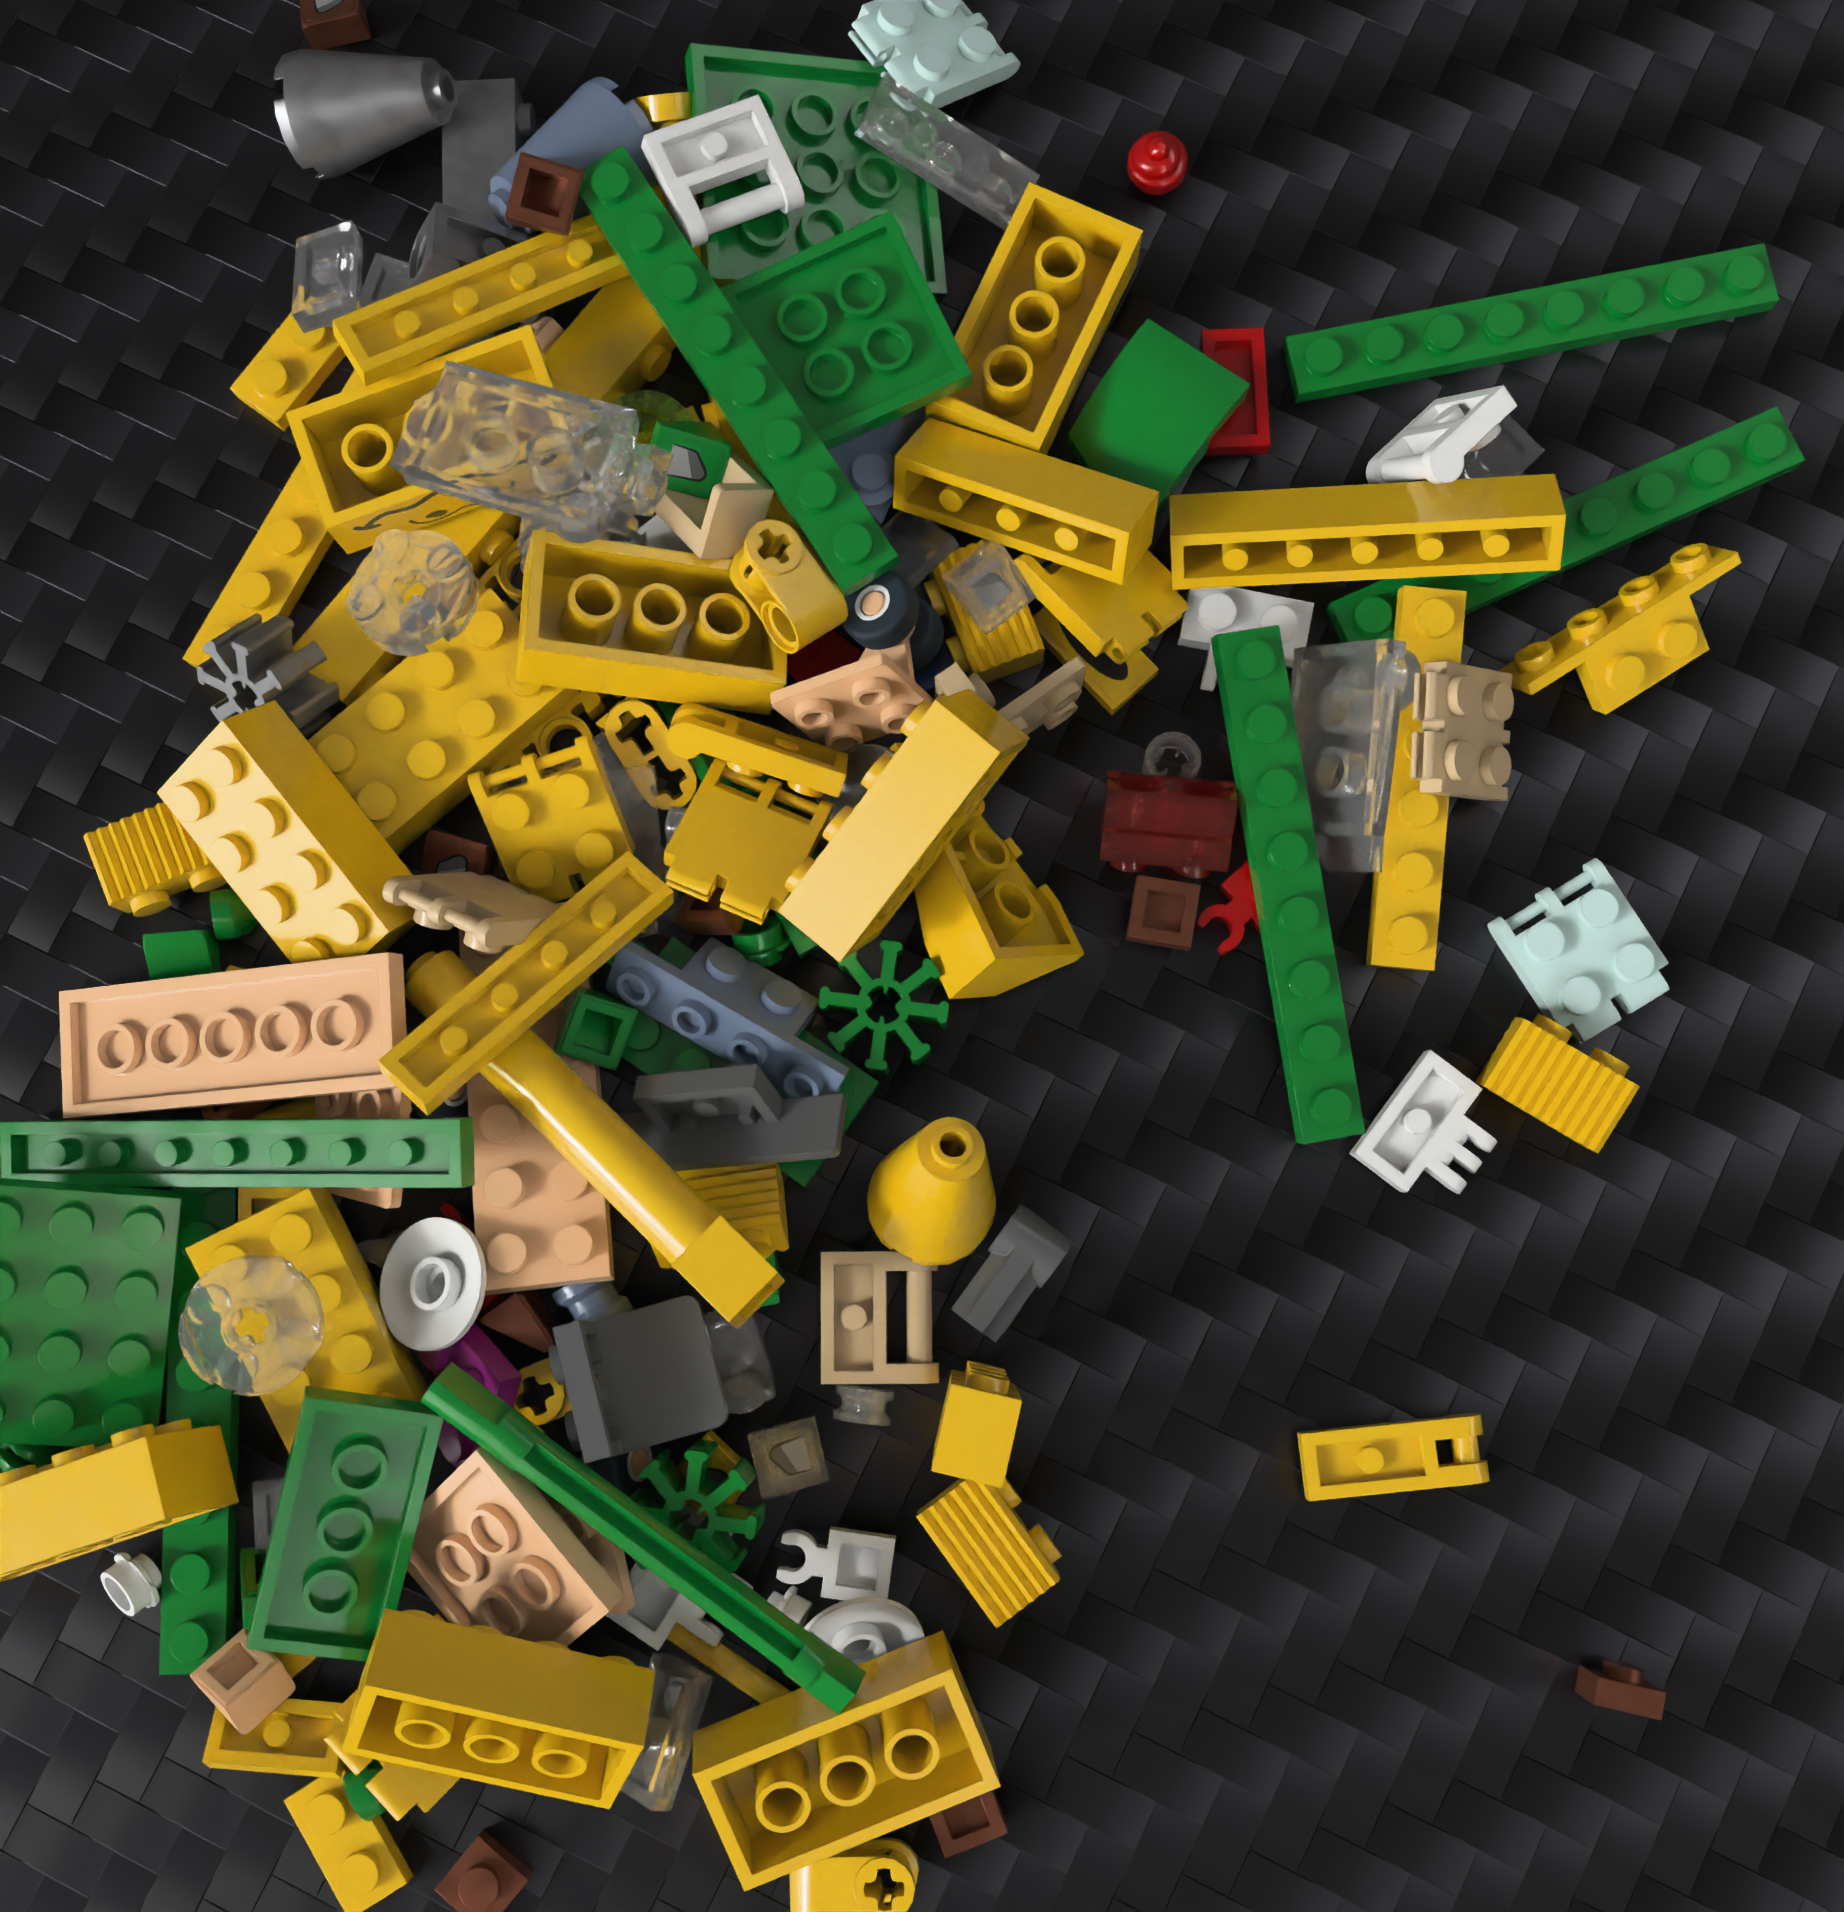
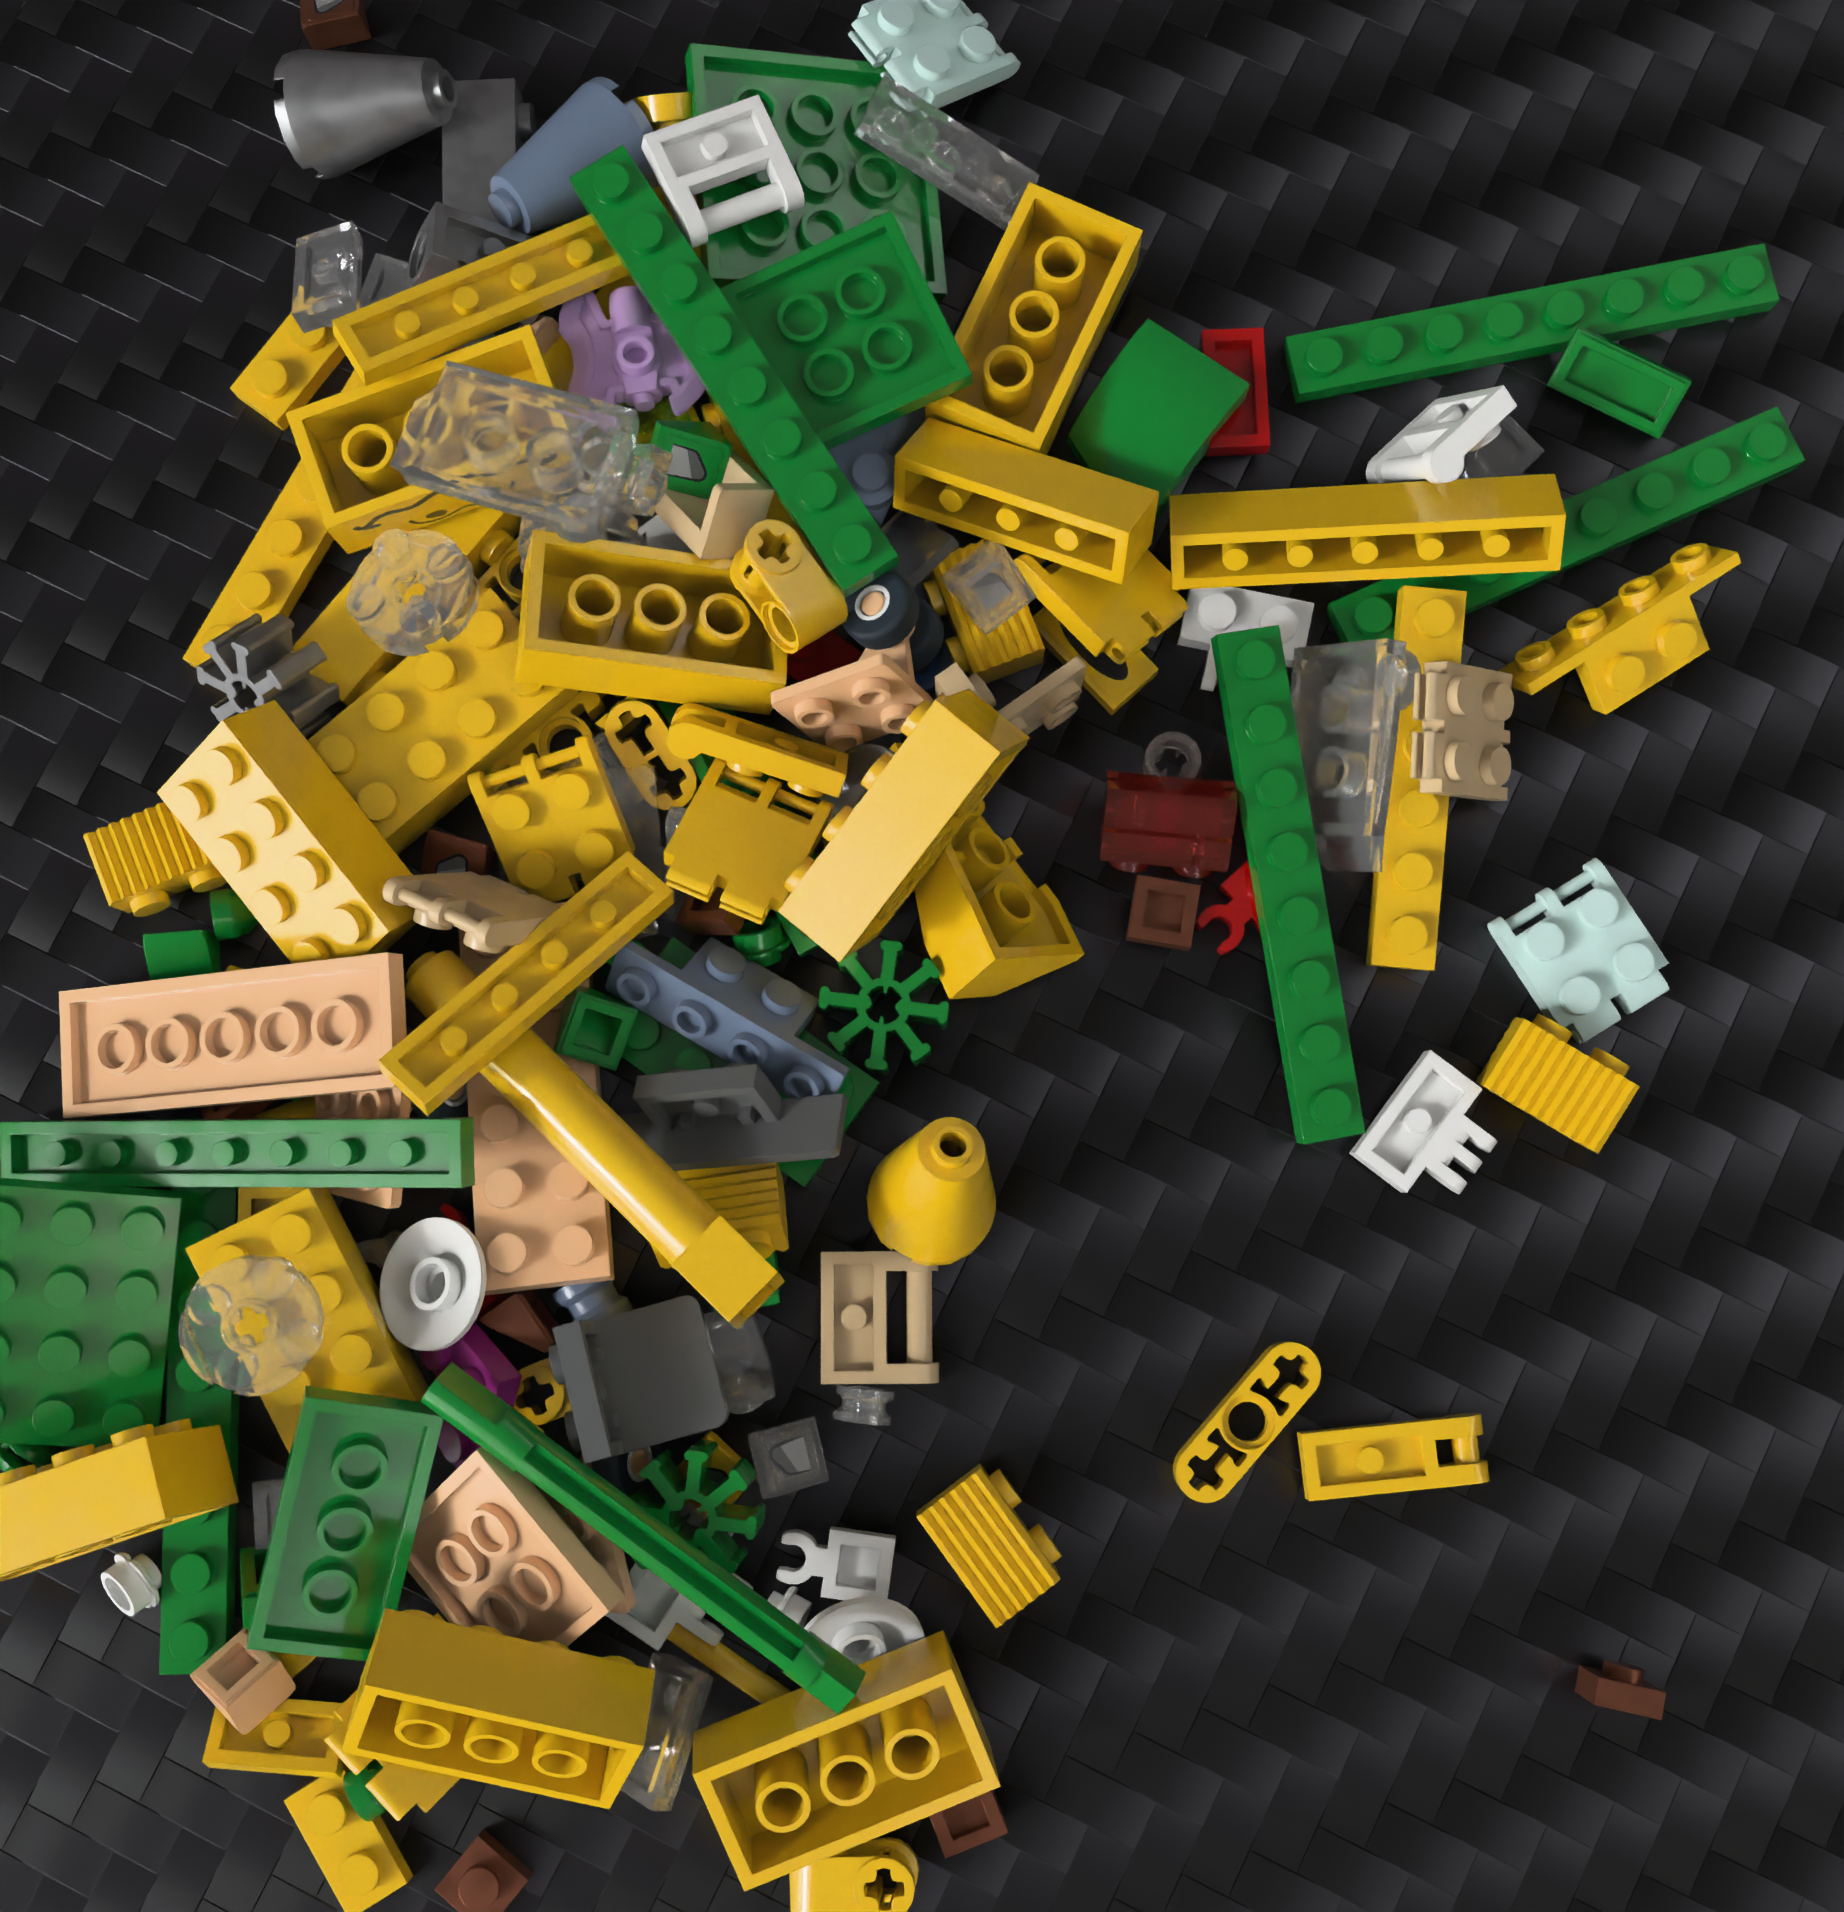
(543, 195): copper slope -> none
(626, 355): none -> lavender piece
(977, 1425): yellow brick -> none
(1019, 1262): dark grey piece -> none
(1157, 162): red plate -> none
(1267, 1374): none -> yellow beam
(1619, 382): none -> green tile

